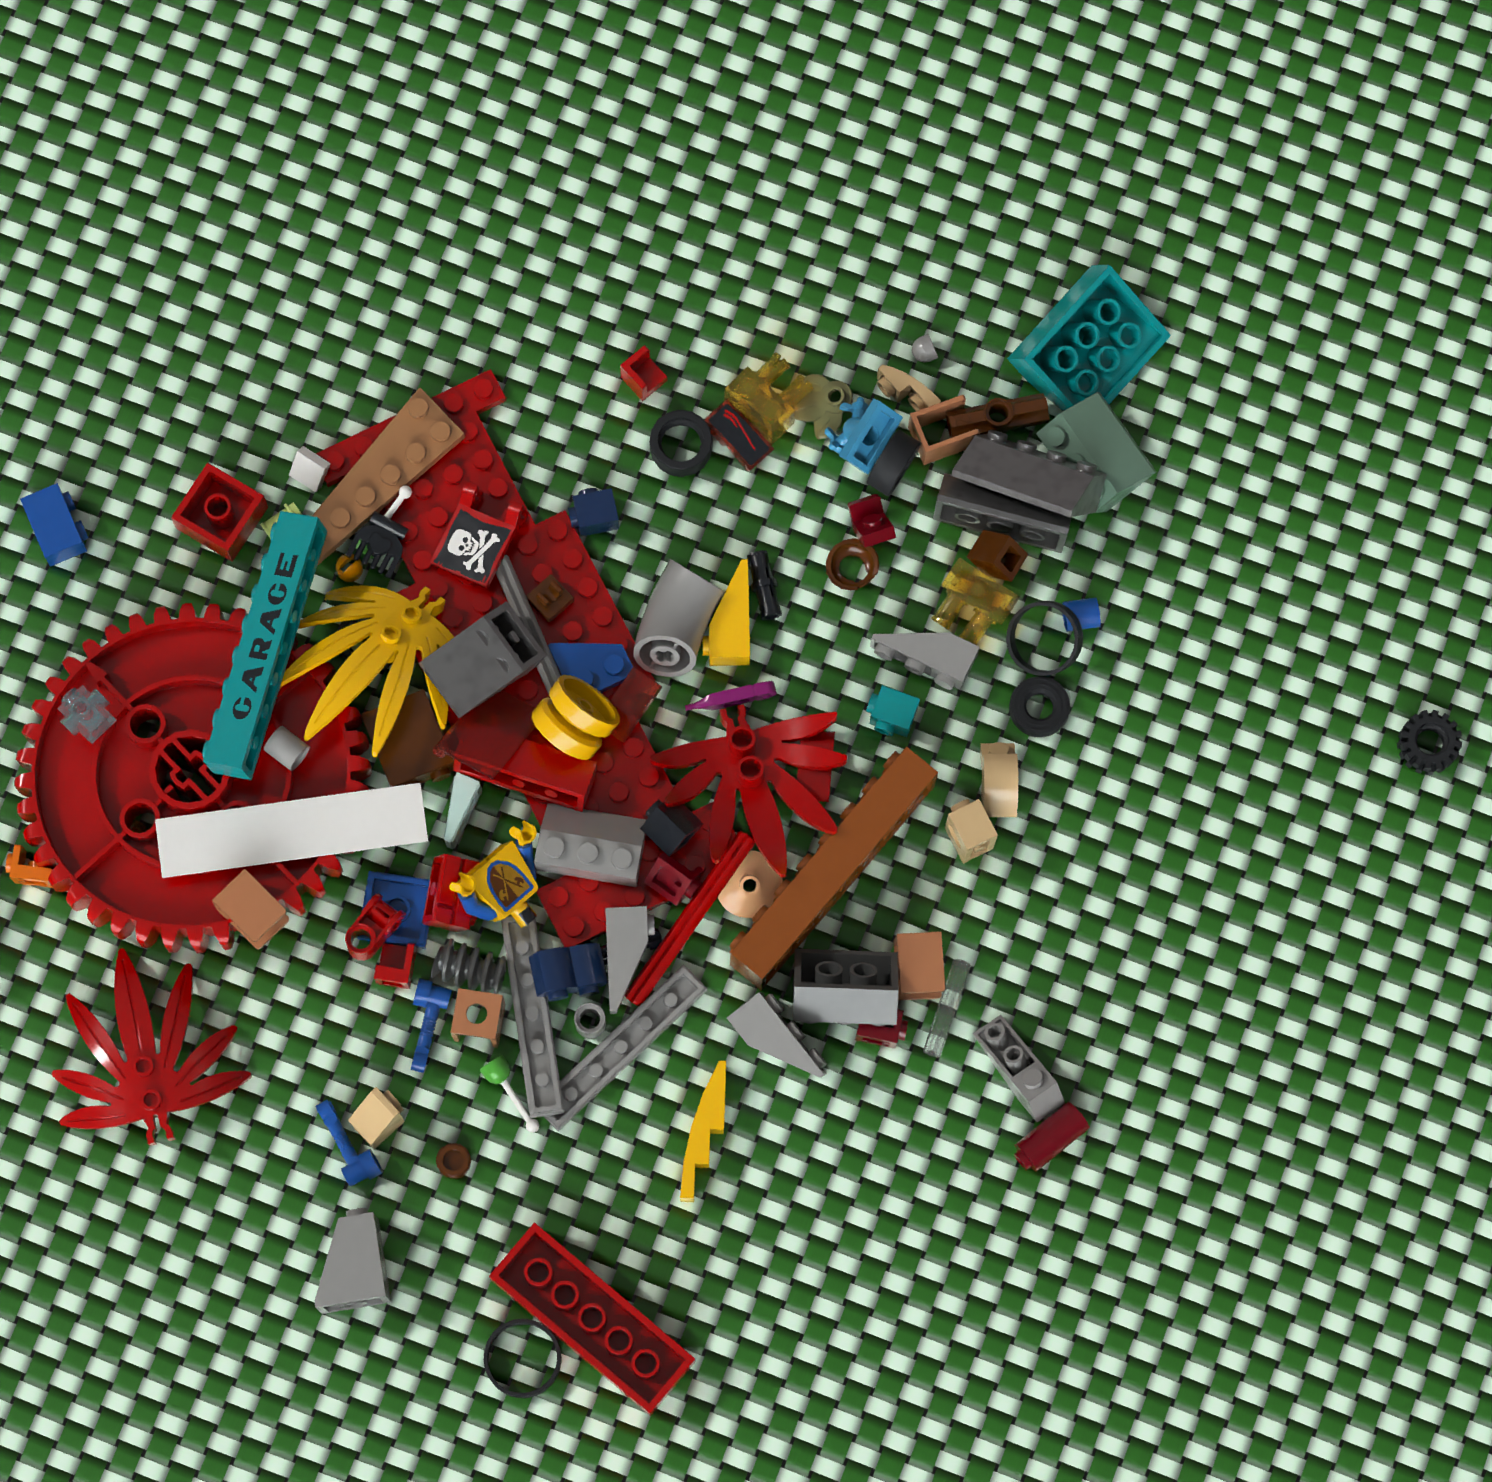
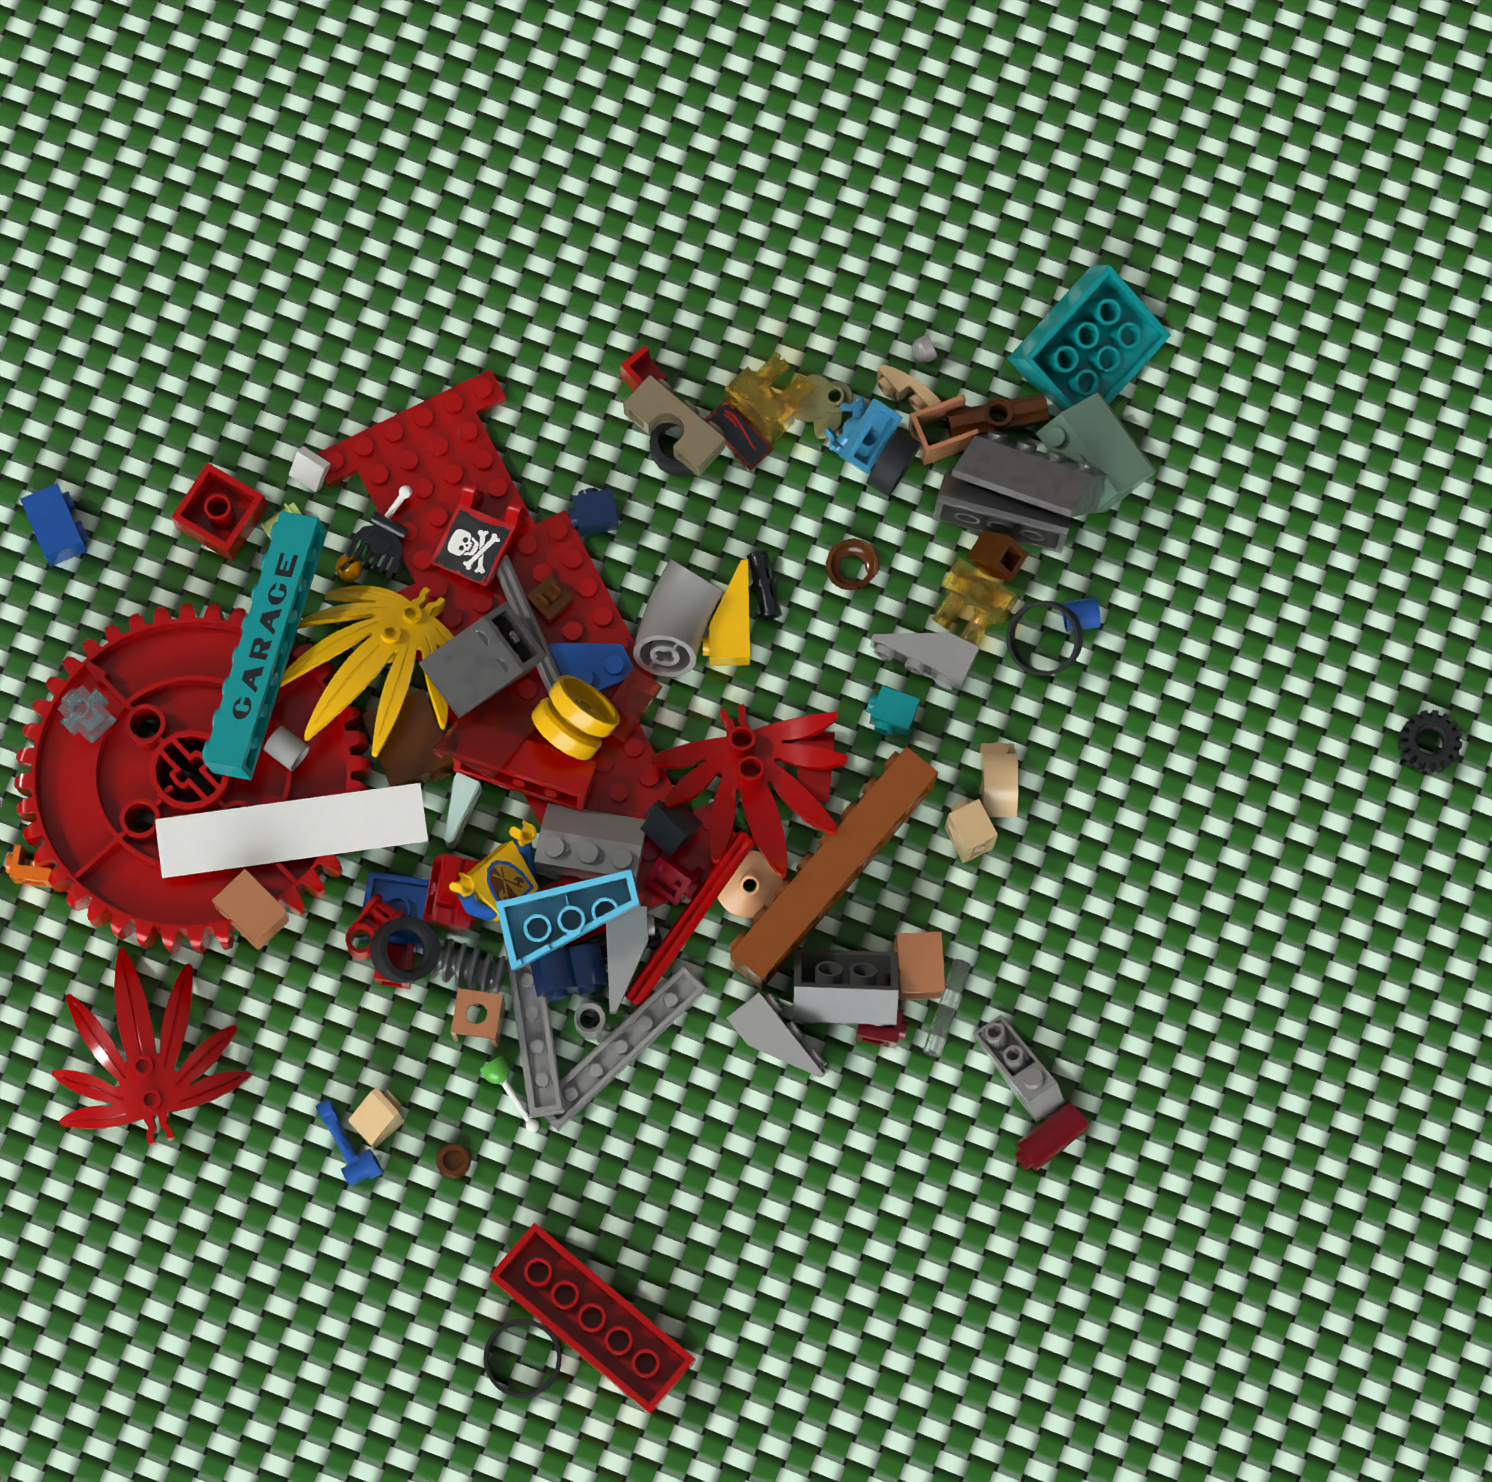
(354, 1265): light grey slope -> none
(396, 458): medium nougat wing -> none
(429, 942): none -> black tyre
(432, 999): blue brick -> none
(559, 915): none -> medium azure wedge
(655, 404): none -> dark tan arch
(707, 1121): yellow slope -> none
(735, 696): magenta piece -> none
(870, 521): dark red bracket -> none
(1039, 686): black tyre -> none

